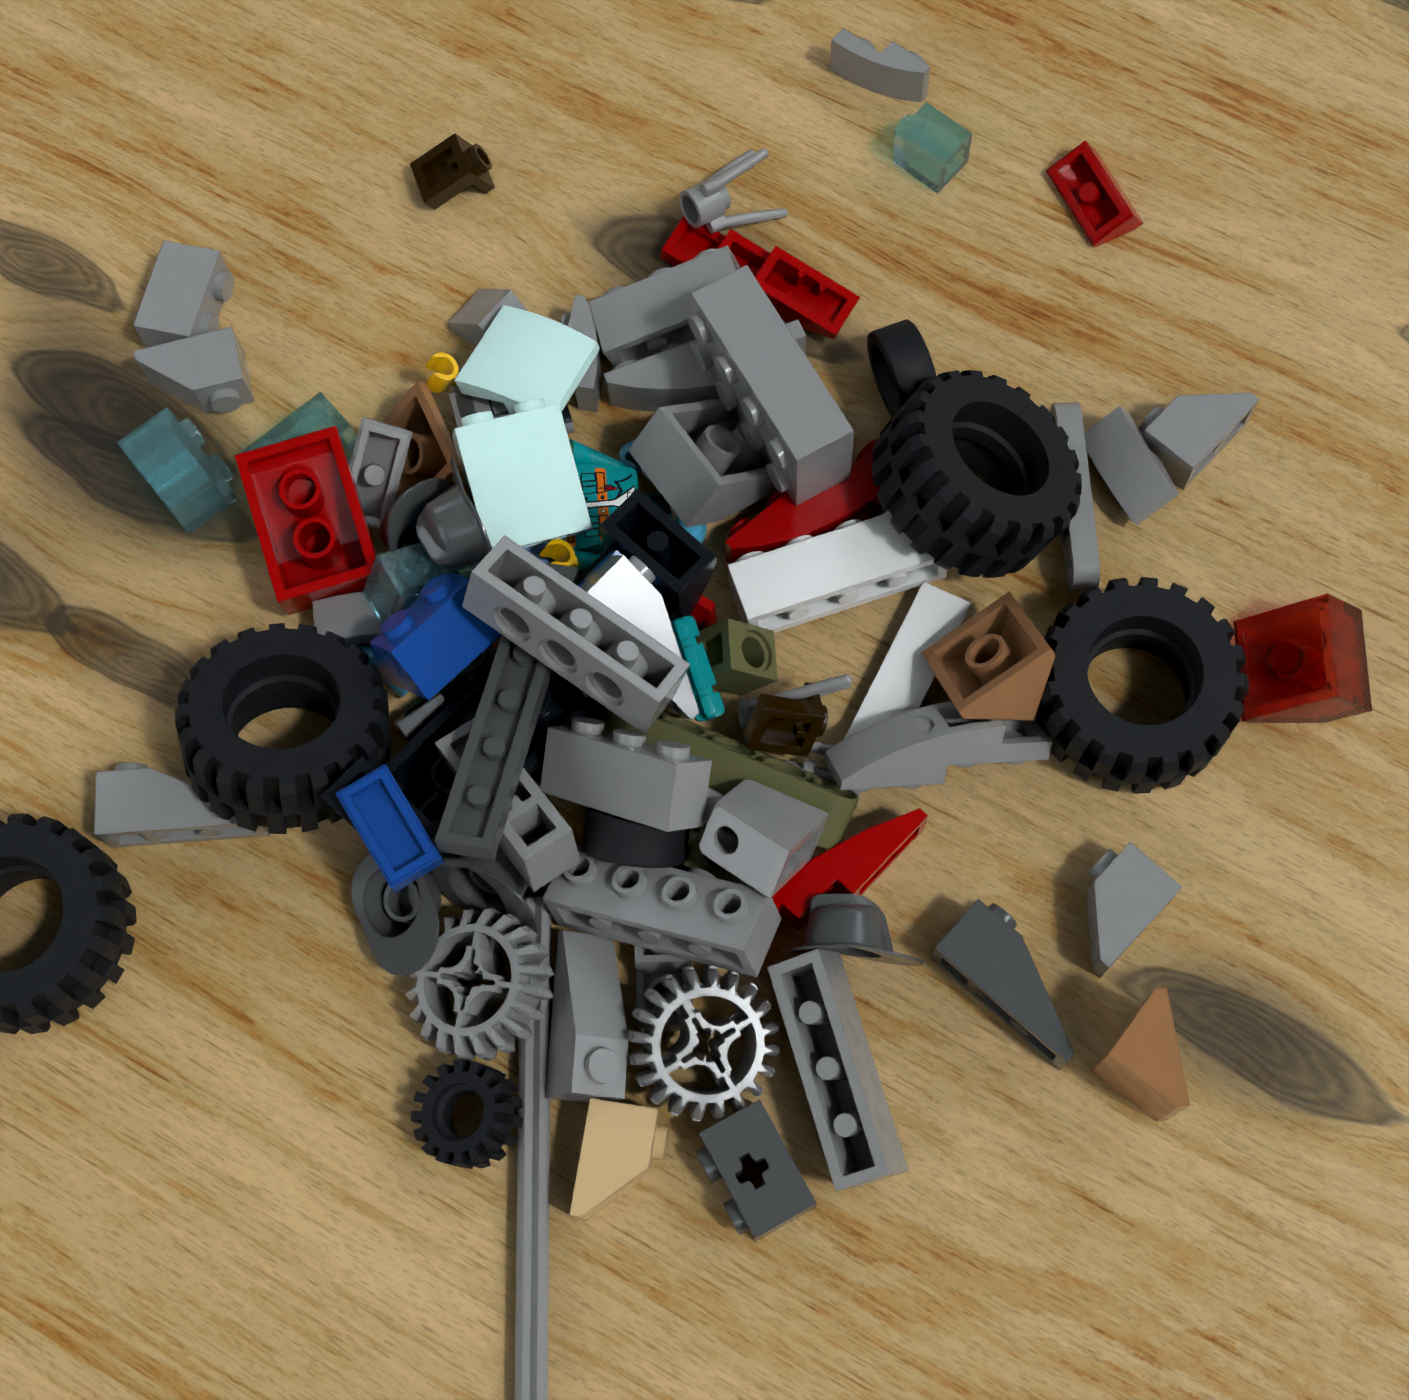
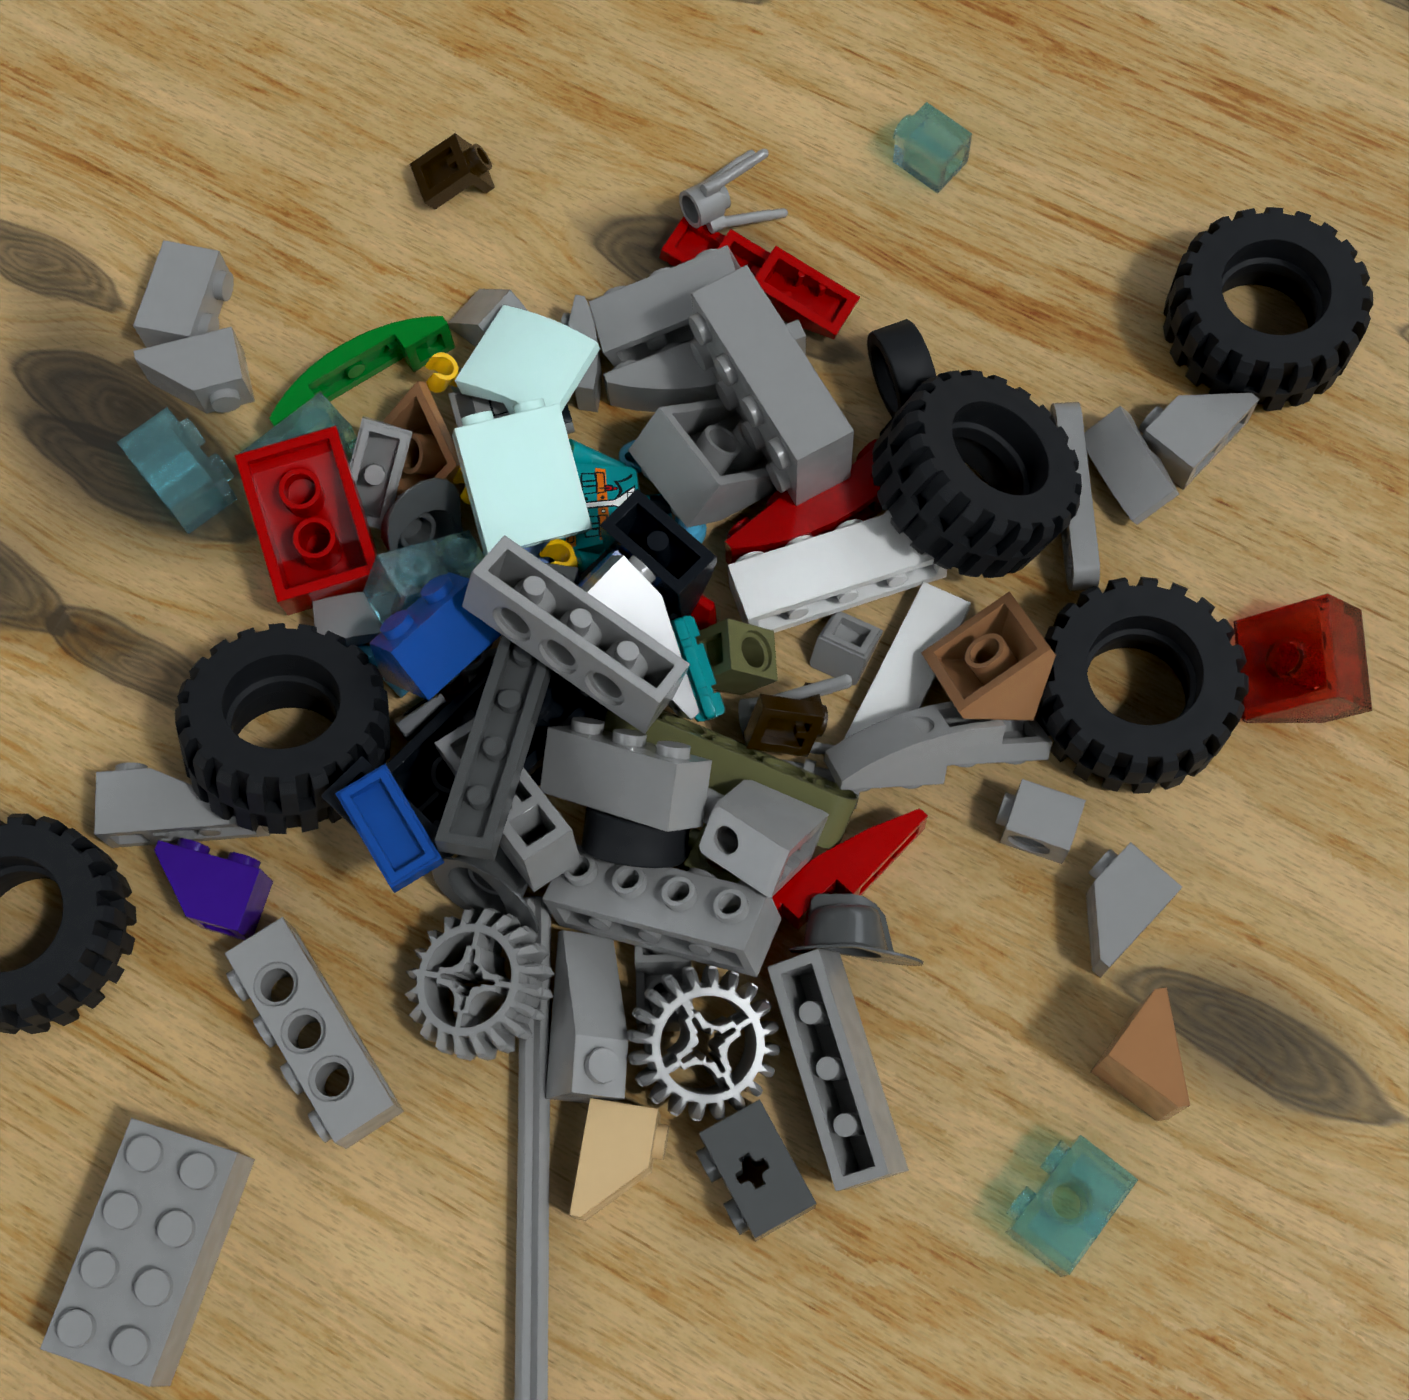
(148, 1255): none -> light grey brick
(213, 890): none -> dark purple slope
(366, 356): none -> green slope
(368, 1099): none -> light grey brick
(398, 925): dark grey piece -> none
(439, 1105): black tyre -> none
(452, 527): dark grey piece -> none
(845, 646): none -> light grey slope
(889, 73): light grey slope -> none
(997, 969): dark grey slope -> none
(1040, 820): none -> light grey brick
(1093, 195): red slope -> none
(1100, 1188): none -> clear light blue brick
(1279, 254): none -> black tyre

